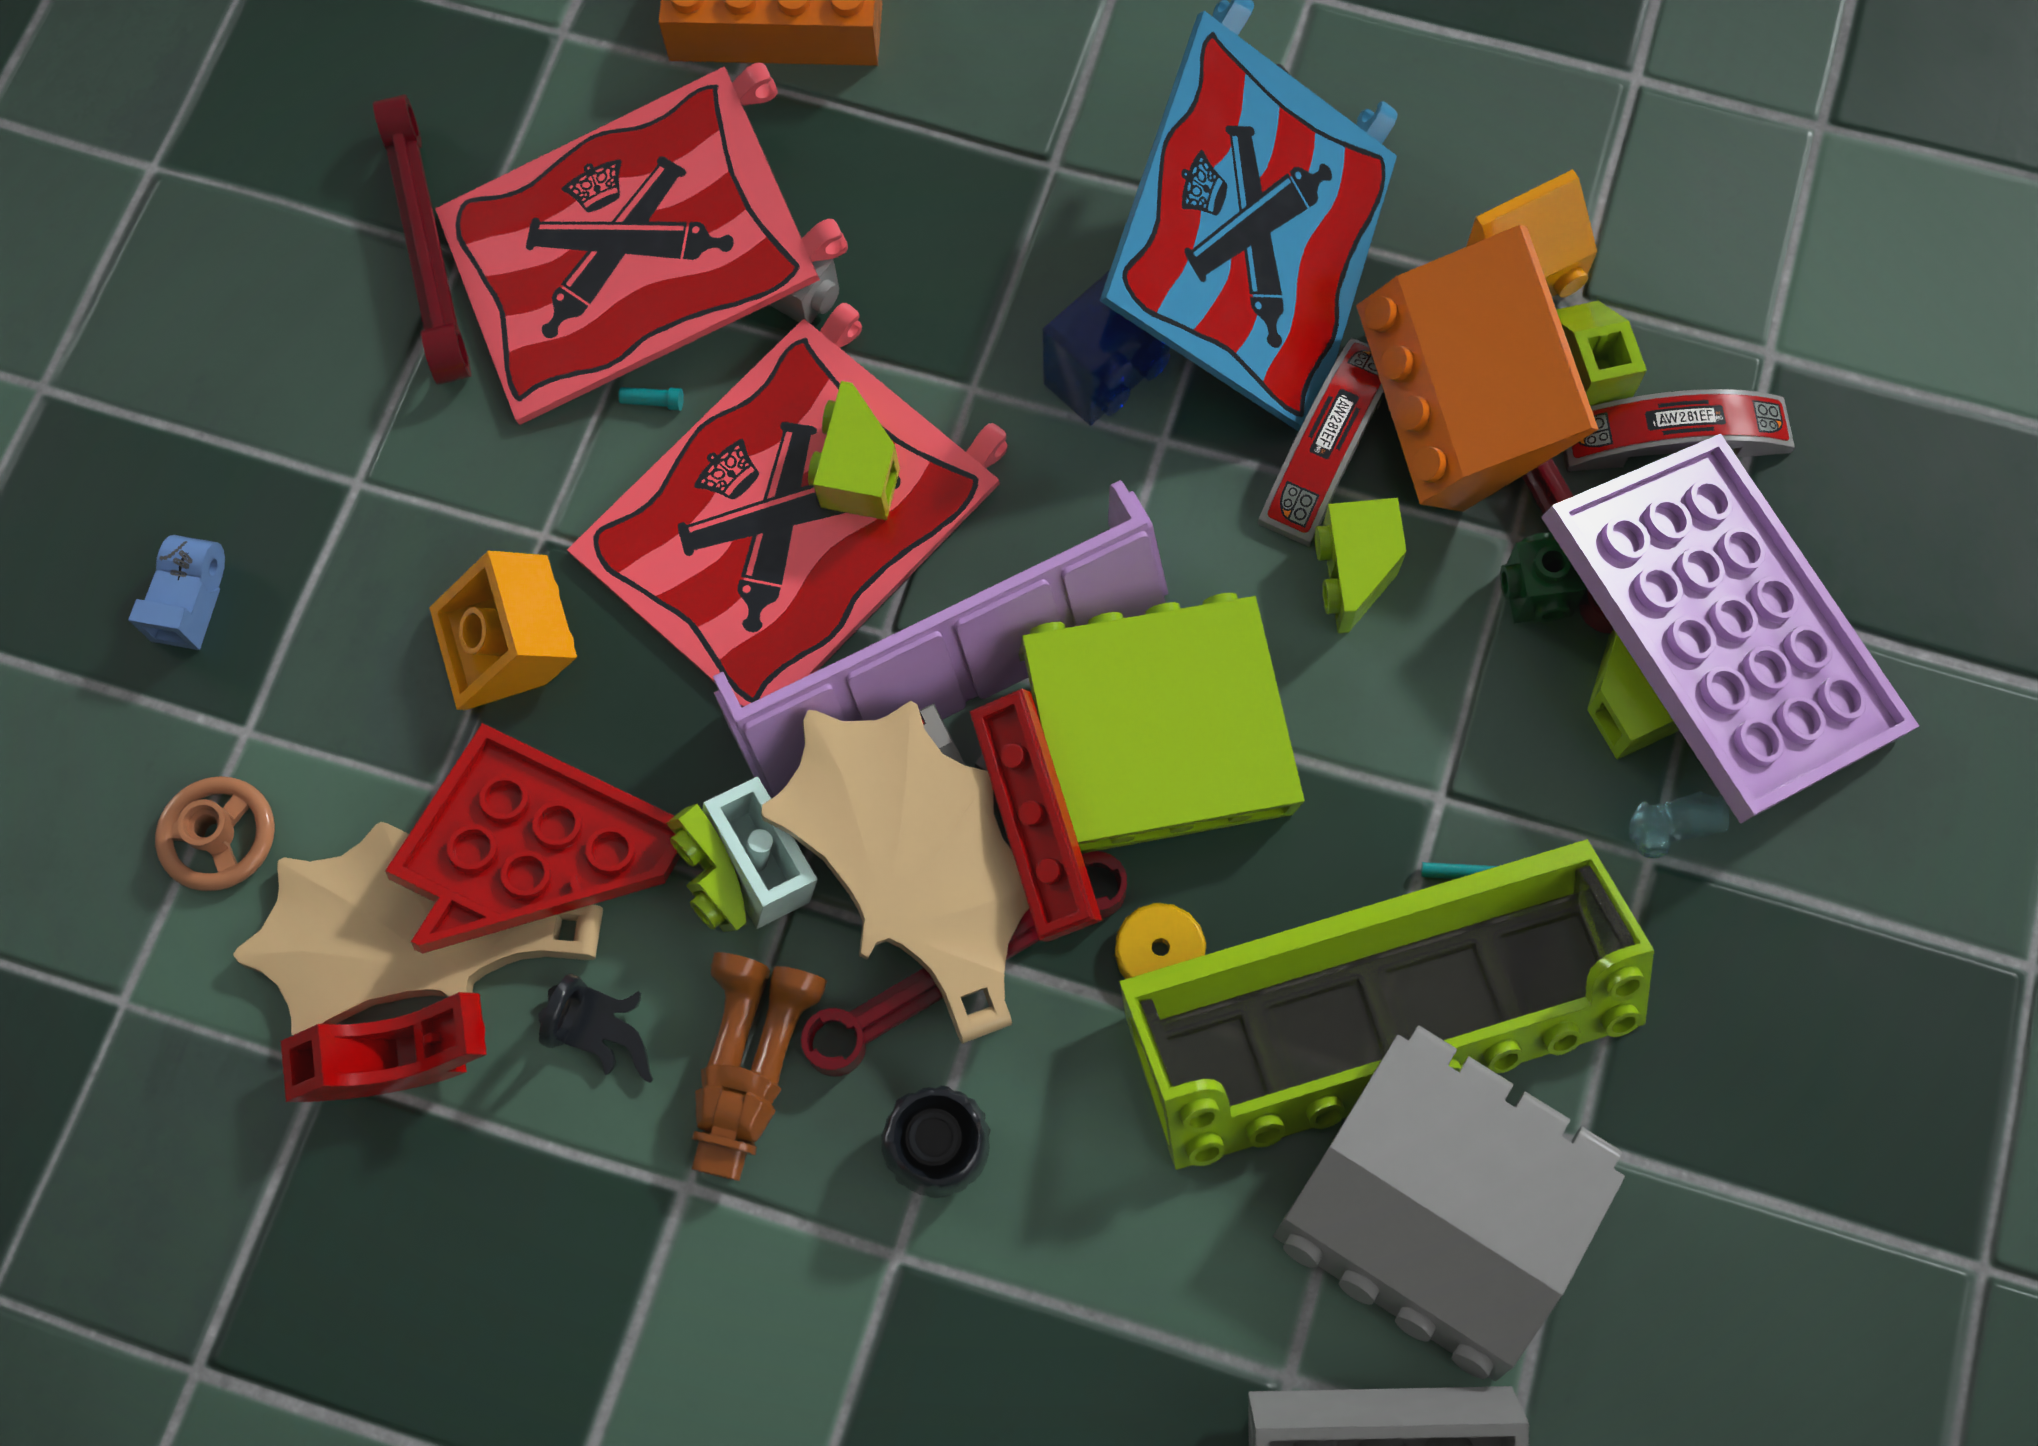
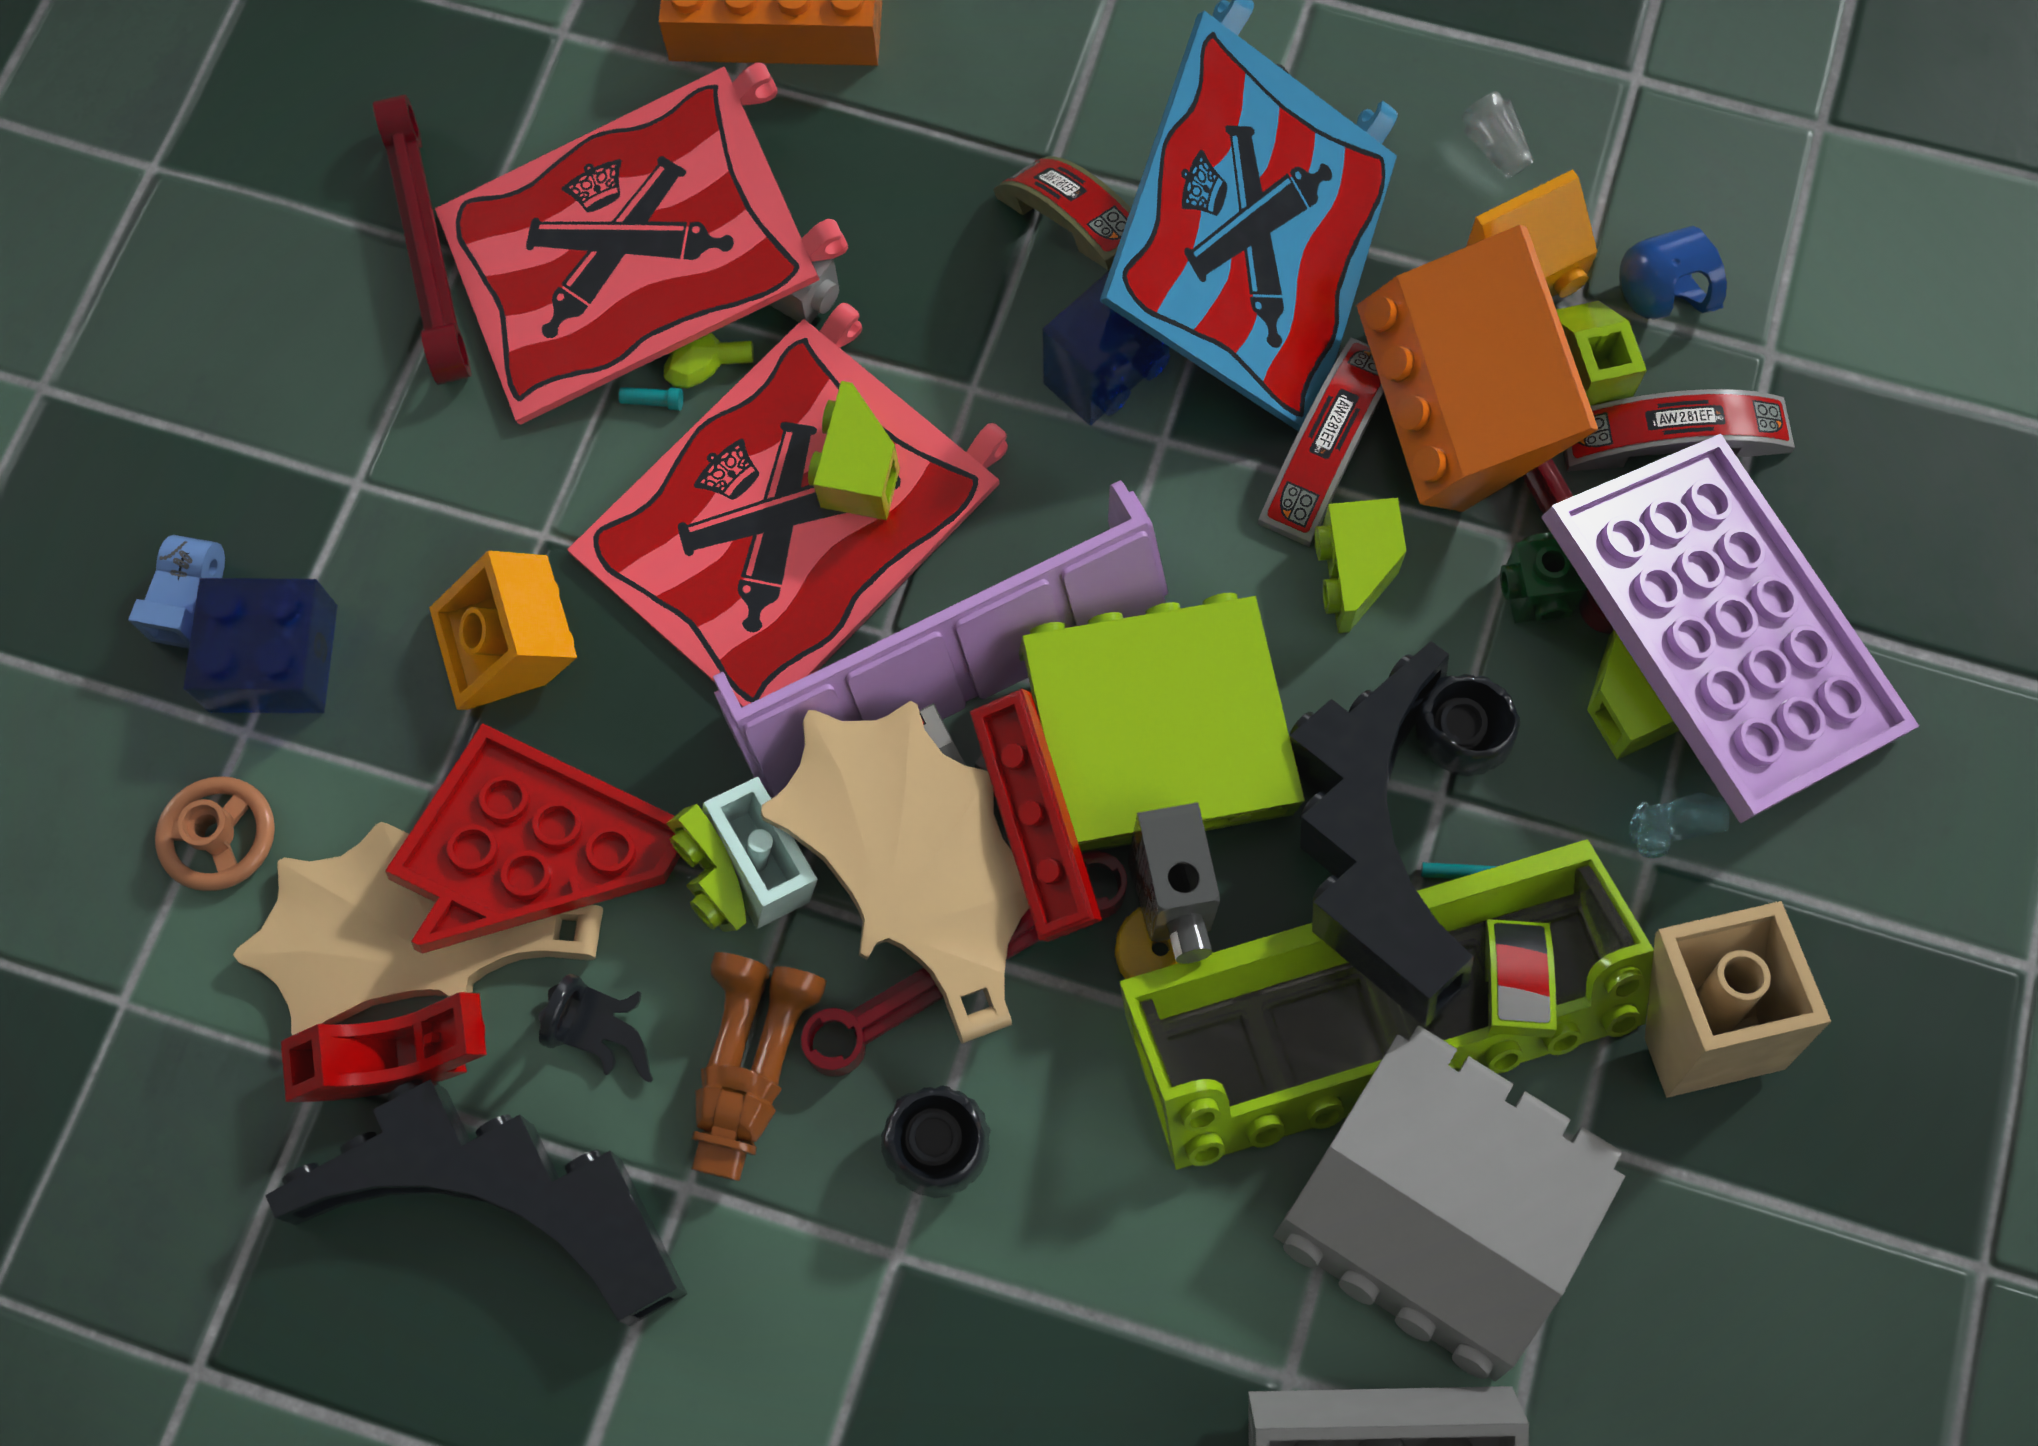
(261, 645): none -> clear blue brick
(428, 1151): none -> black arch
(702, 358): none -> lime rock
(1073, 201): none -> slope
(1175, 879): none -> dark grey torso
(1369, 903): none -> black arch
(1467, 724): none -> black hair
(1497, 133): none -> clear cone
(1520, 978): none -> slope
(1662, 269): none -> blue helmet
(1730, 999): none -> tan slope

